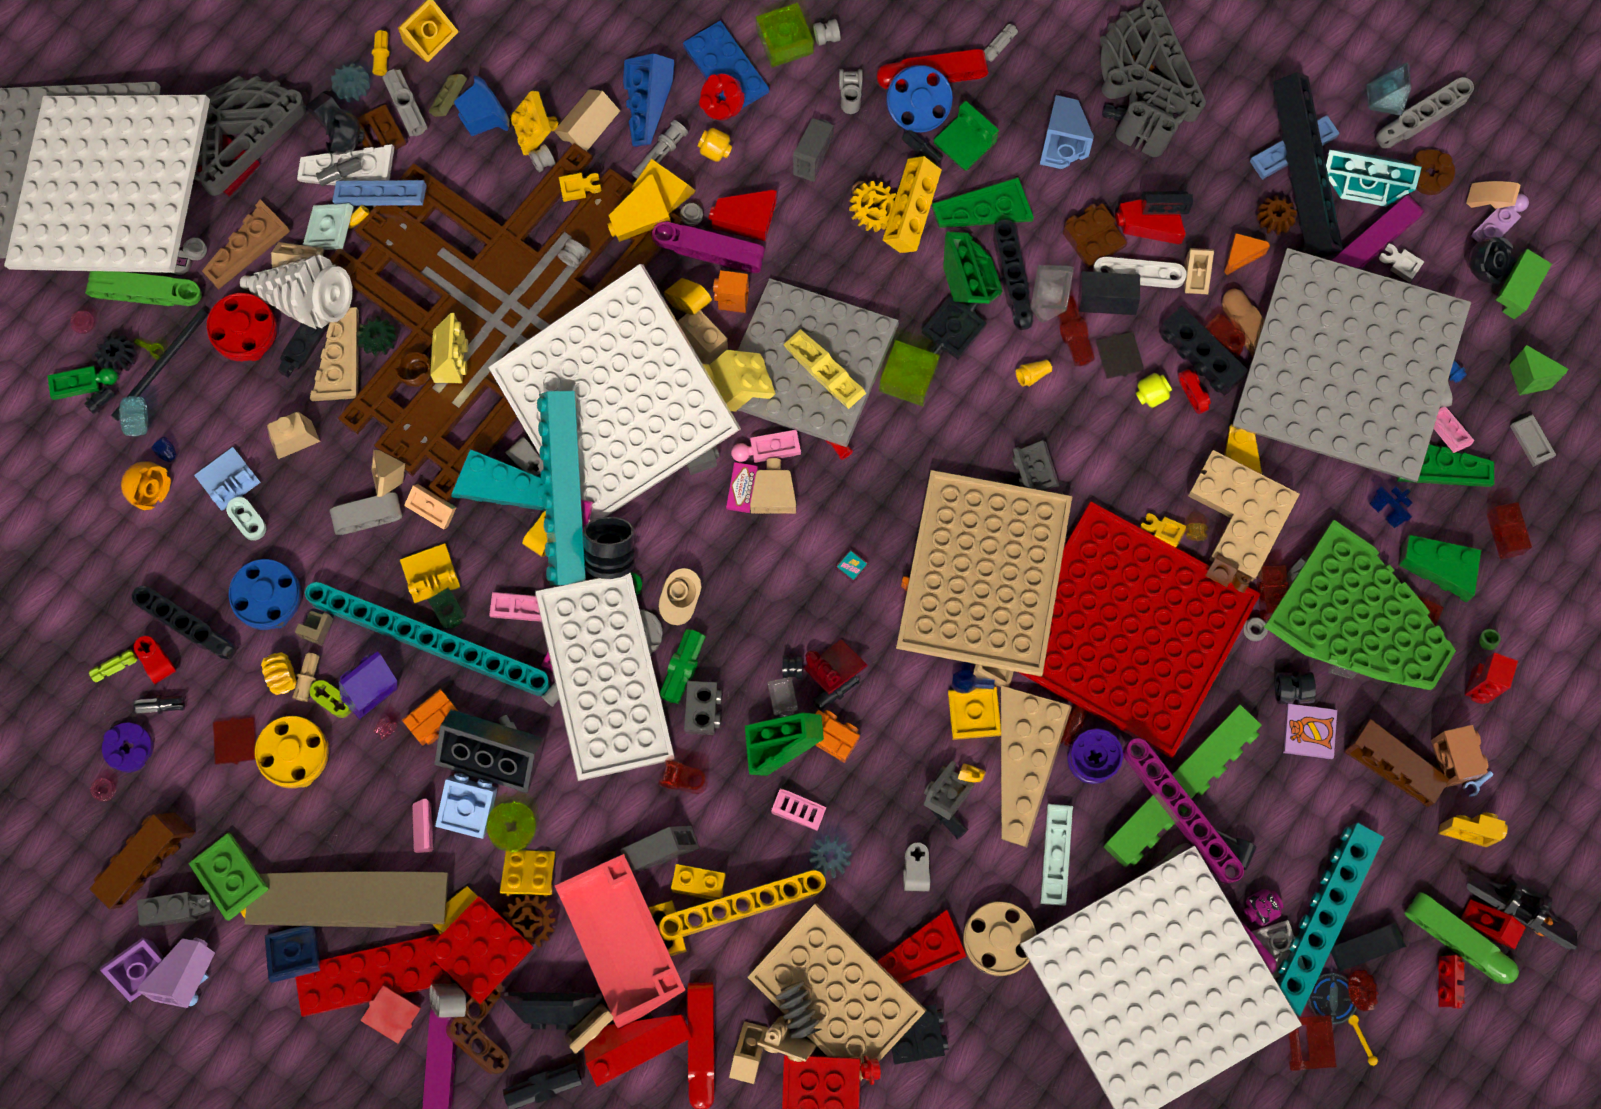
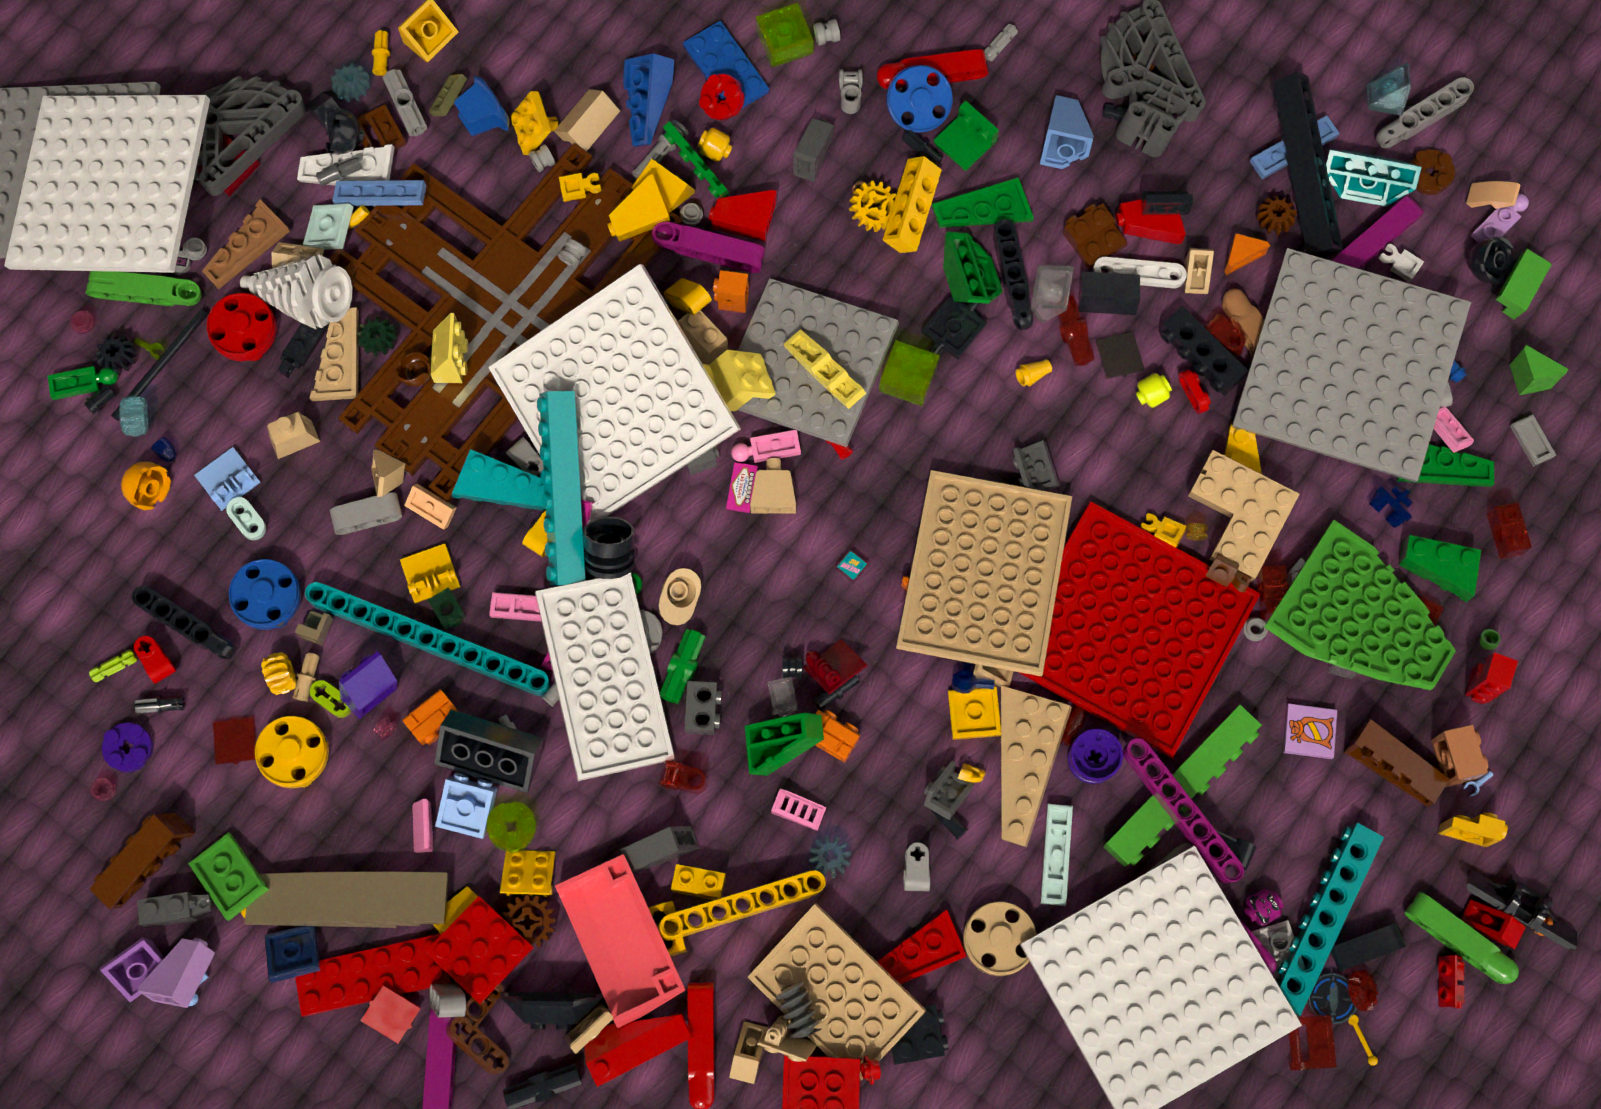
(689, 154): none -> green wing
(1298, 688): black wheel -> none

